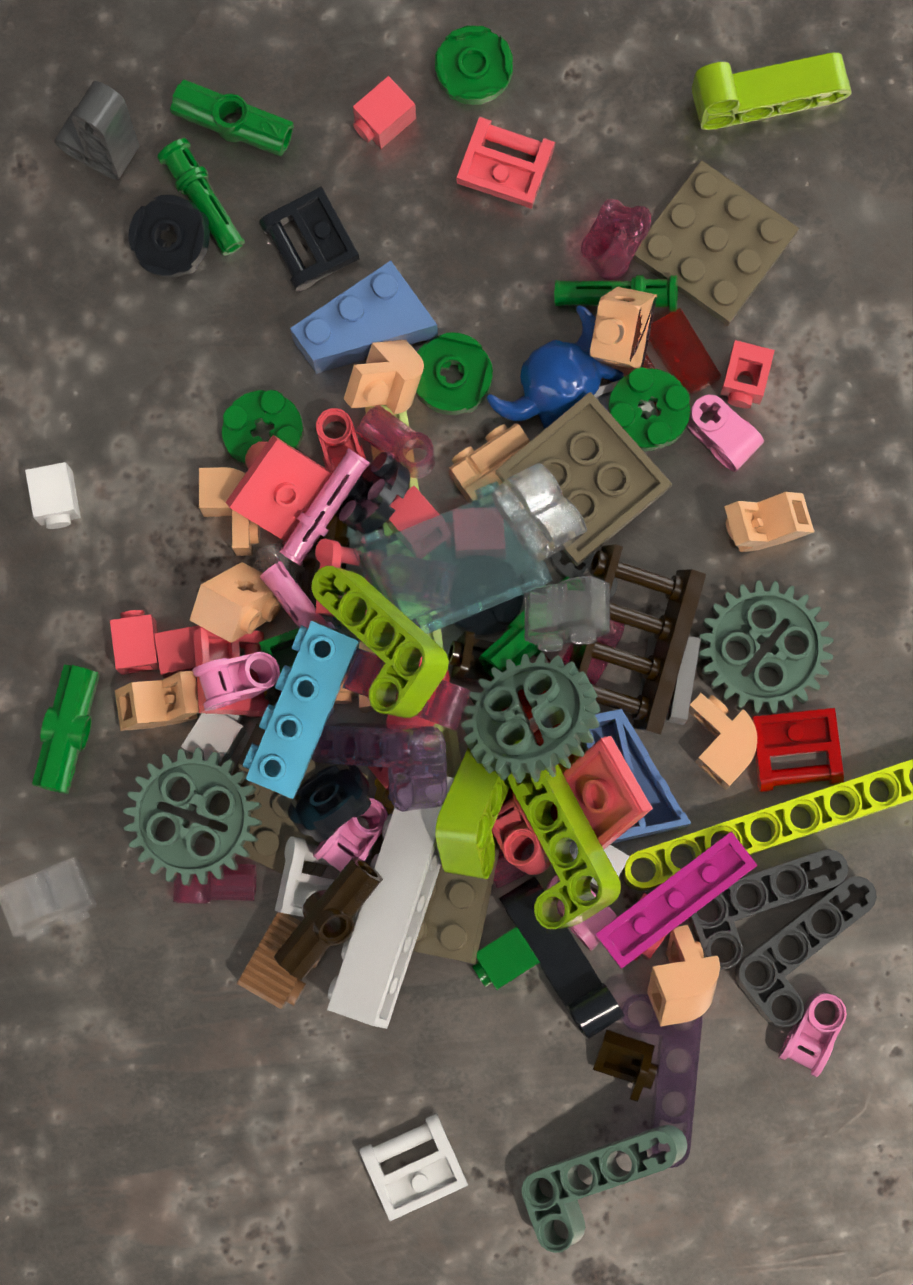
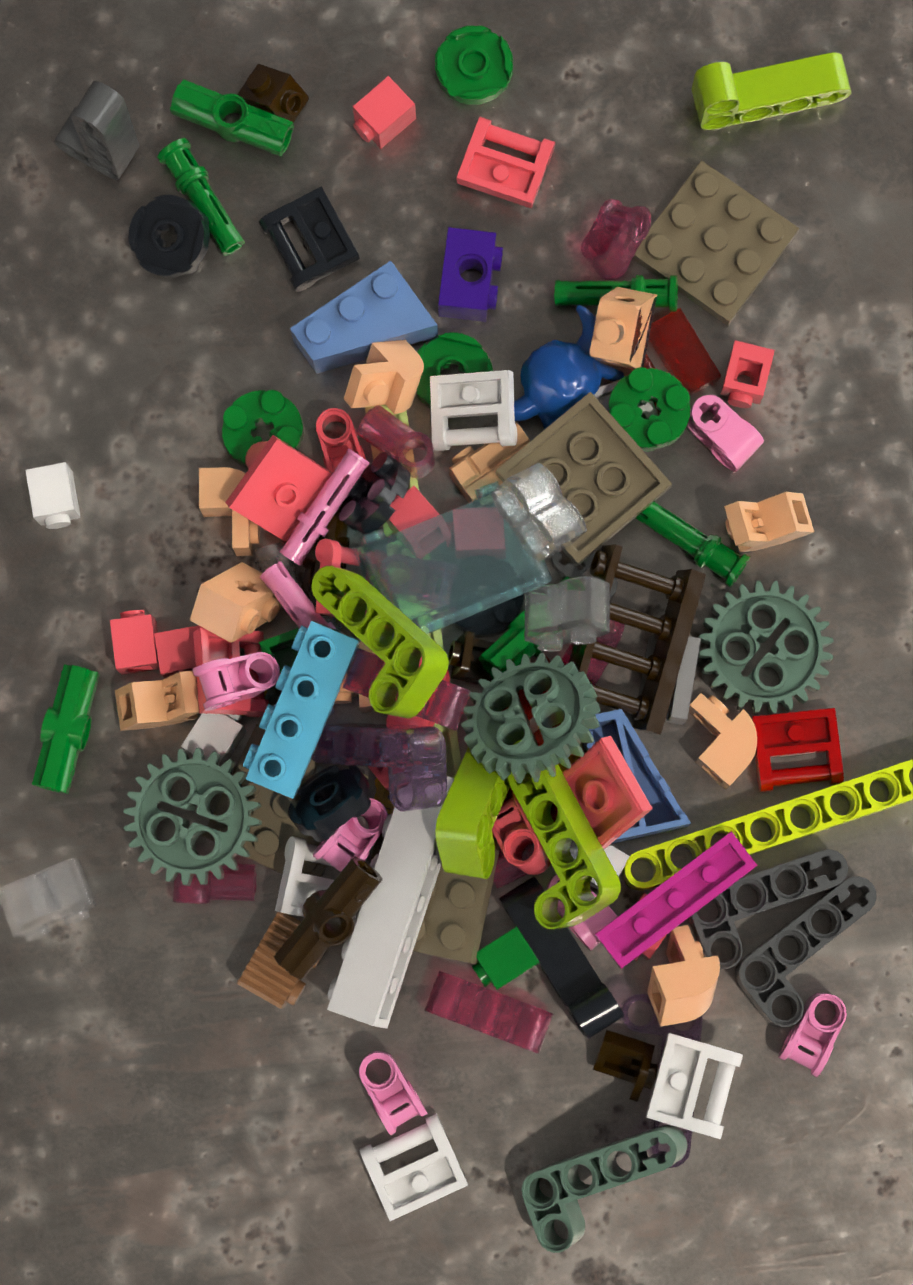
(274, 92): none -> dark brown bracket
(391, 1093): none -> bright pink piece
(465, 251): none -> dark purple brick
(472, 396): none -> white plate
(489, 1012): none -> clear pink beam
(680, 1081): none -> white plate
(706, 549): none -> green pin

